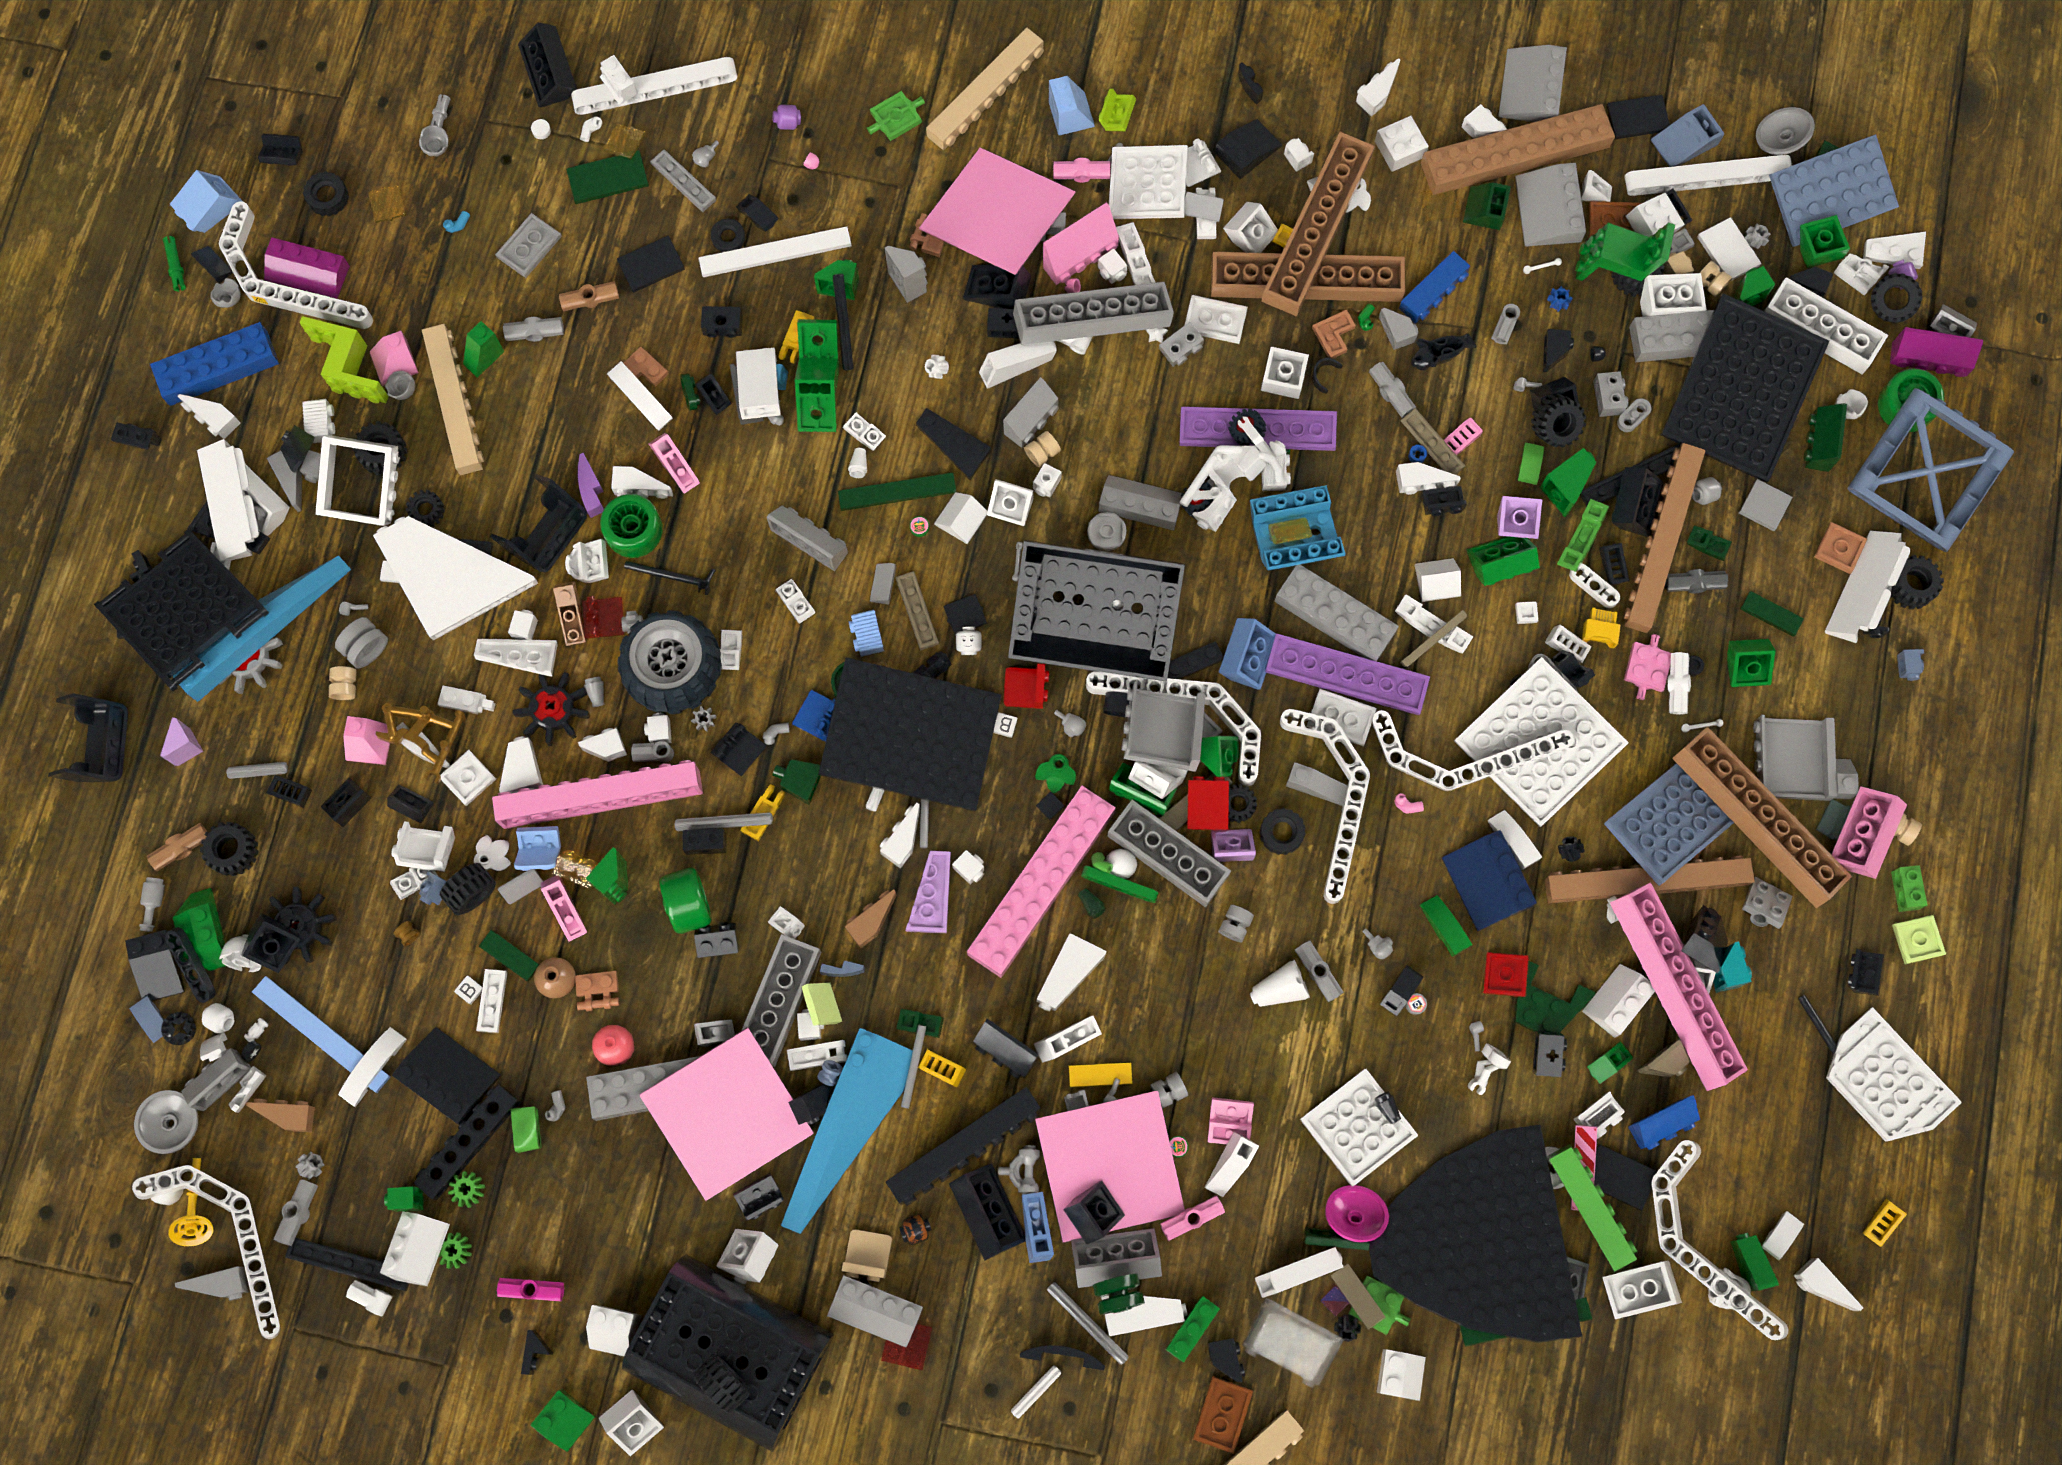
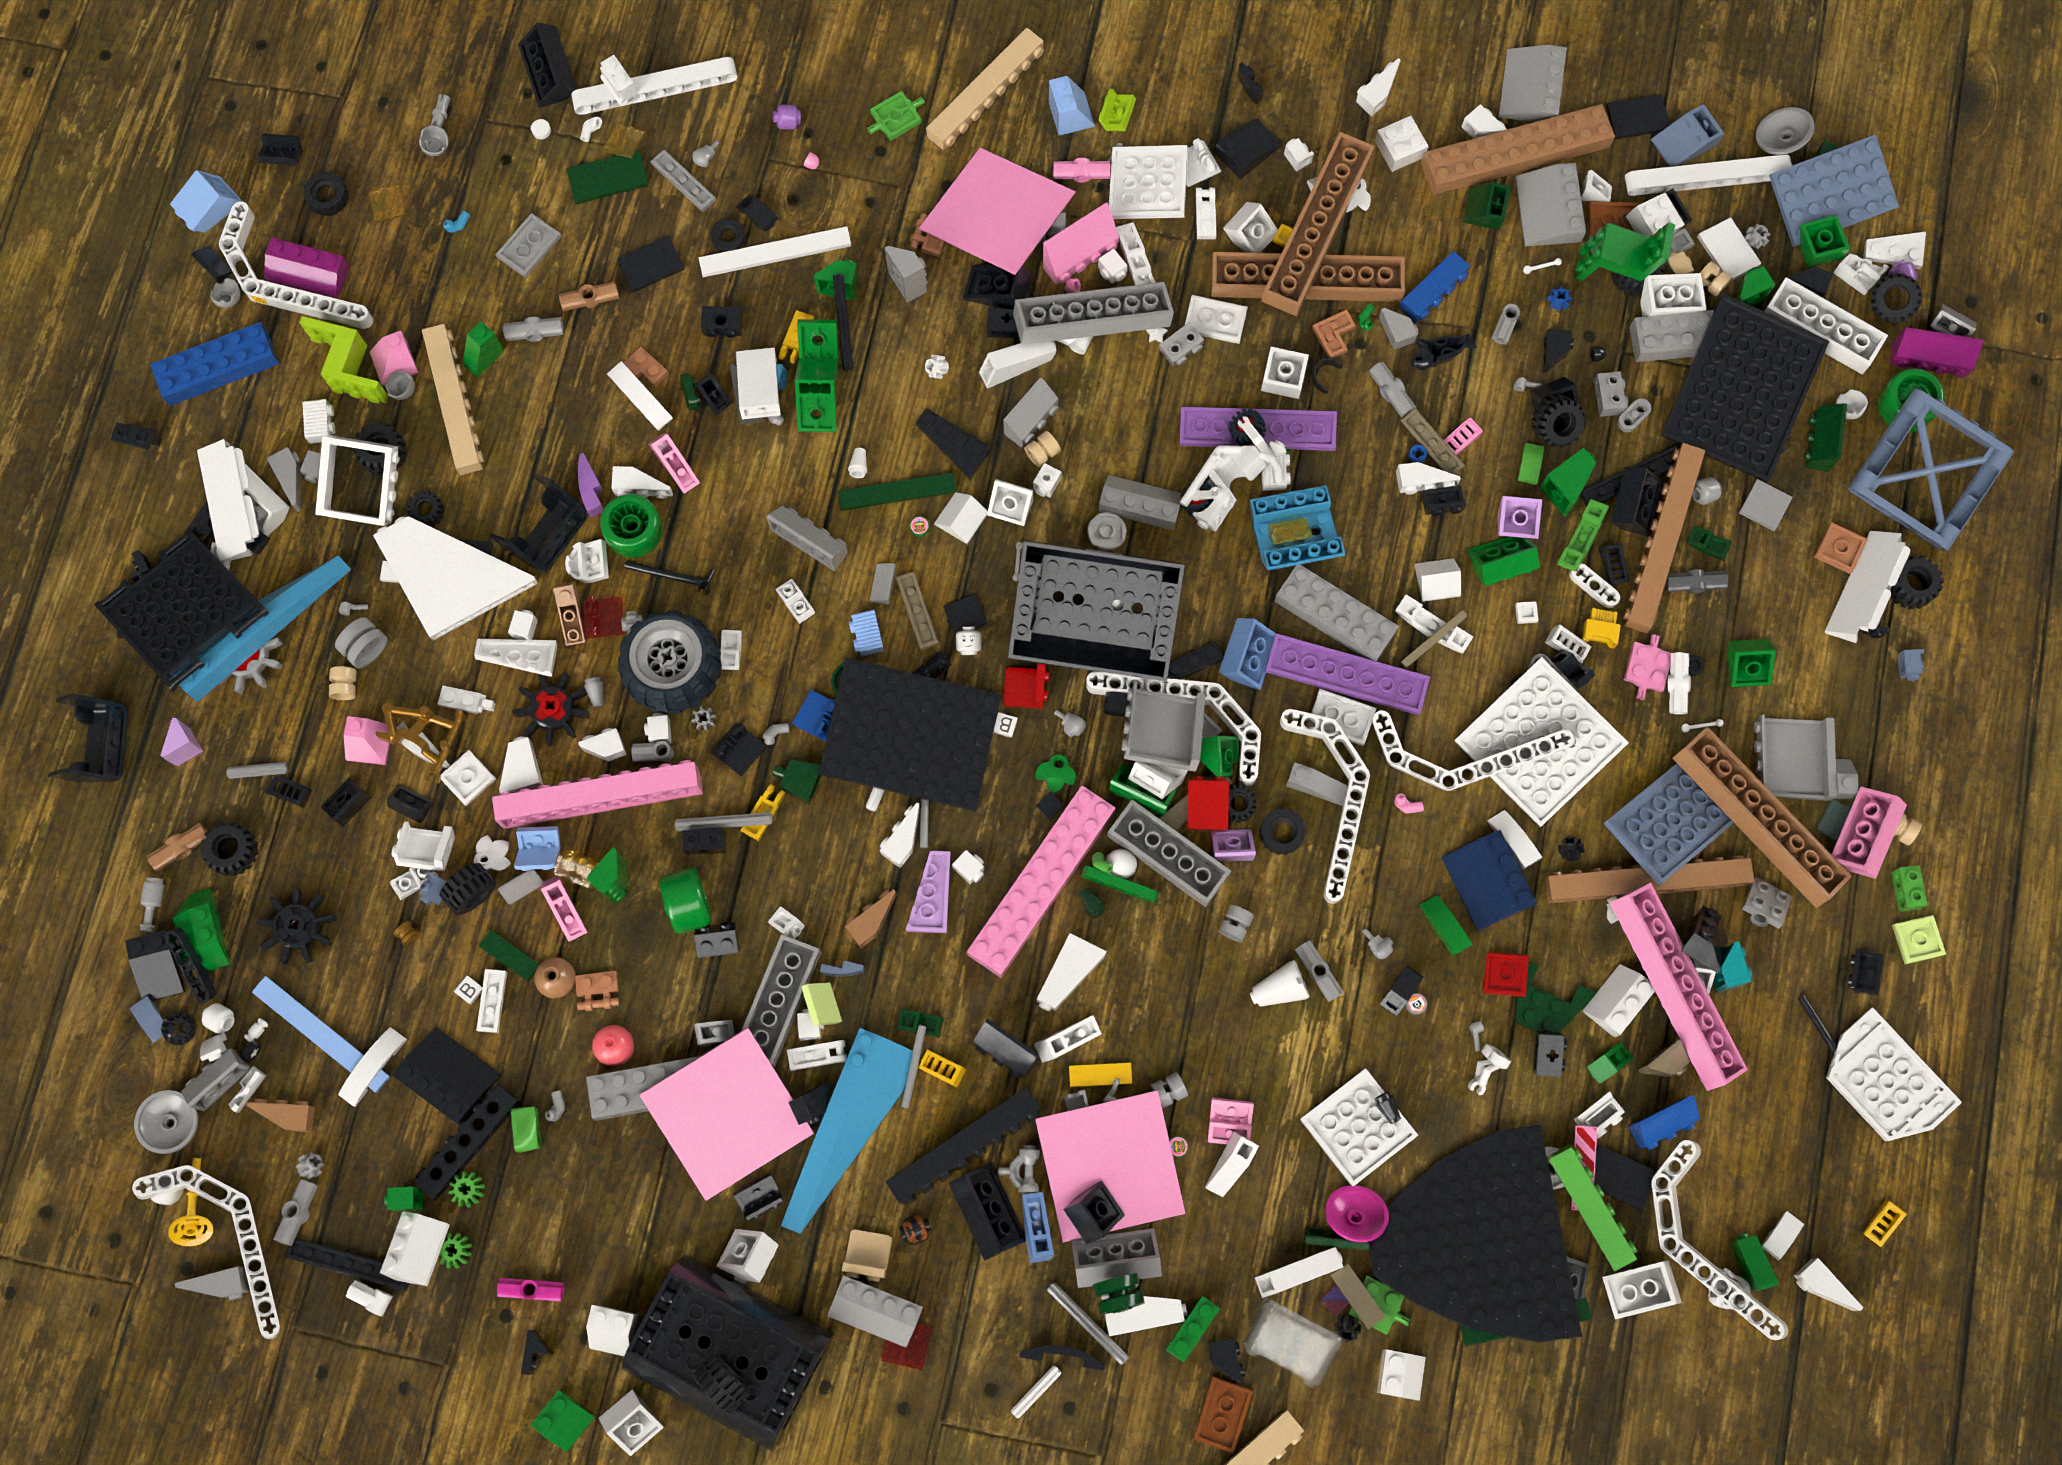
(175, 270): green pin -> none
(211, 413): white slope -> none
(232, 955): white cylinder -> none
(269, 943): black slope -> none
(295, 446): black slope -> none
(830, 1072): sand blue wheel -> none
(864, 432): white slope -> none
(1179, 1224): bright pink piece -> none
(1203, 206): light grey slope -> none
(1772, 613): dark green tile -> none

